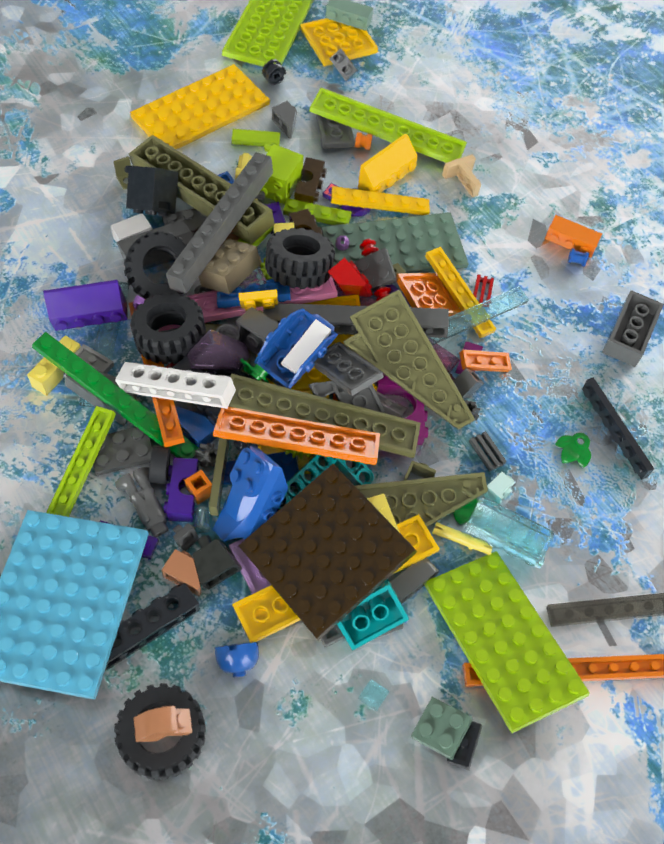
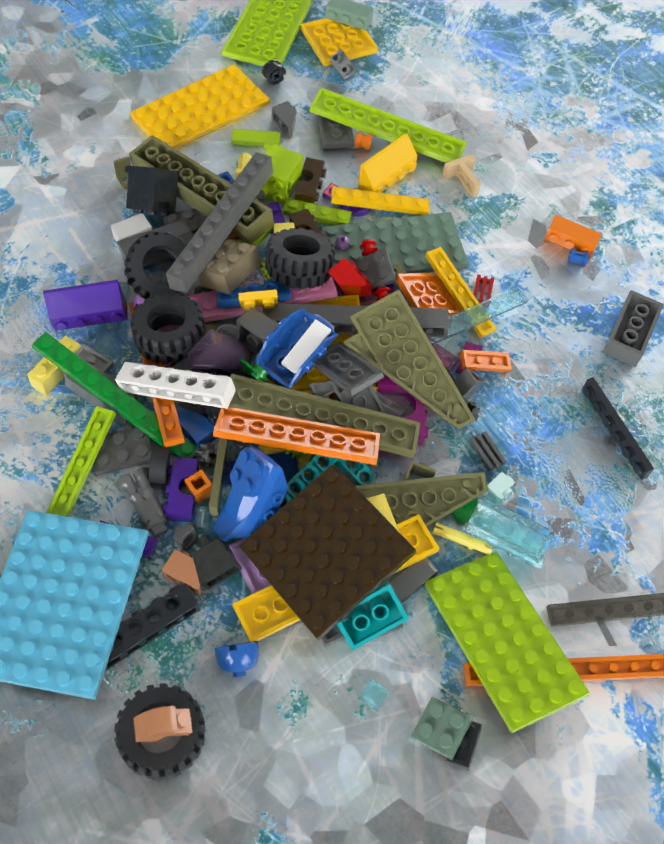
(573, 450): green plate -> none

